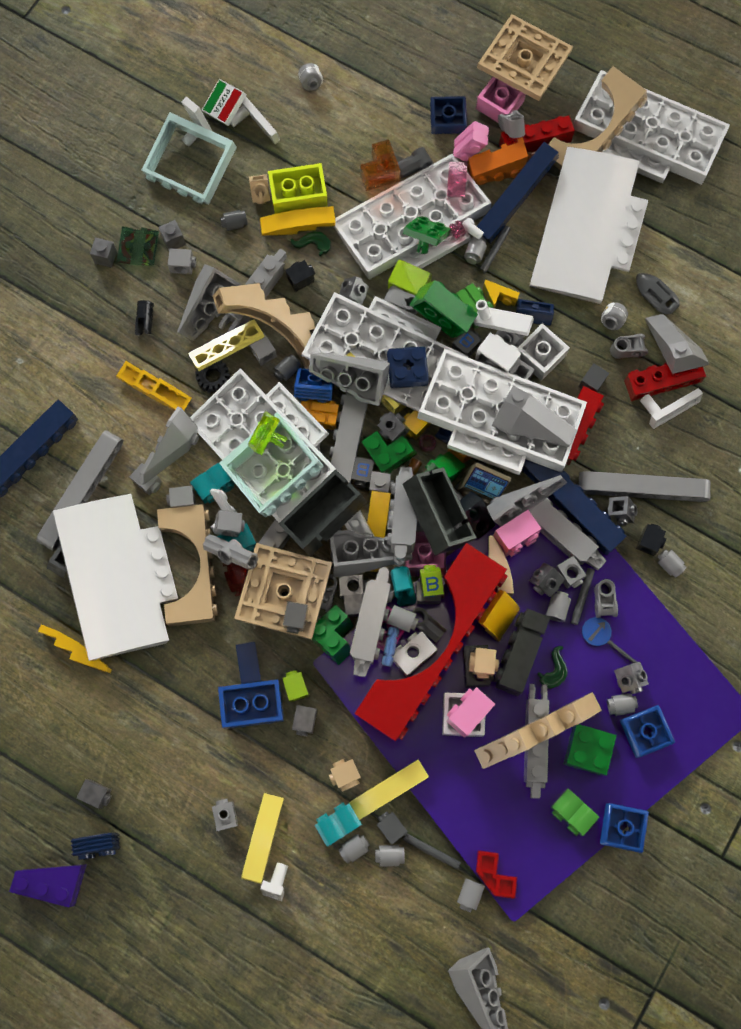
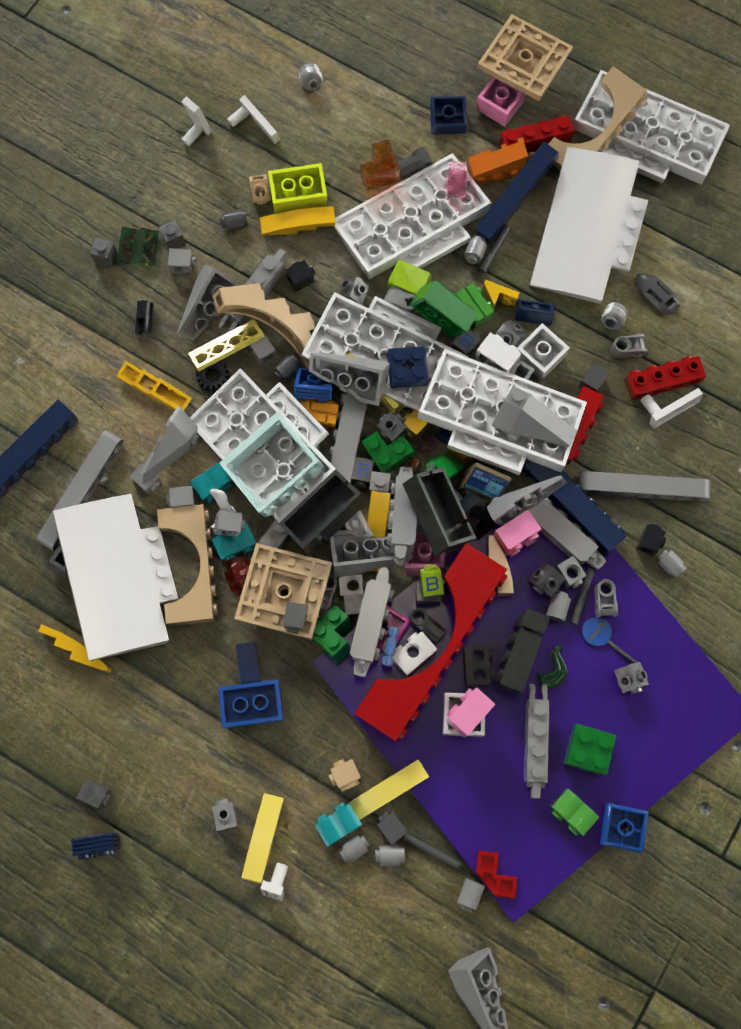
(50, 884): dark purple wedge -> none
(172, 122): light aqua window -> none
(224, 102): tile -> none
(230, 552): light grey piece -> none
(266, 433): clear neon green tile -> none
(295, 686): lime brick -> none
(304, 720): flat silver brick -> none
(316, 237): dark green piece -> none
(402, 619): light grey brick -> none
(403, 586): teal brick -> none
(426, 232): green plate -> none
(458, 229): clear pink bush -> none
(471, 141): bright pink brick -> none
(472, 229): white arm -> none
(483, 663): tan brick -> none
(499, 615): yellow slope -> none
(502, 319): white piece -> none
(512, 124): light grey piece -> none
(538, 731): tan arch -> none
(622, 510): flat silver brick -> none
(622, 704): light grey brick -> none
(659, 736): blue brick -> none
(675, 345): light grey wedge -> none

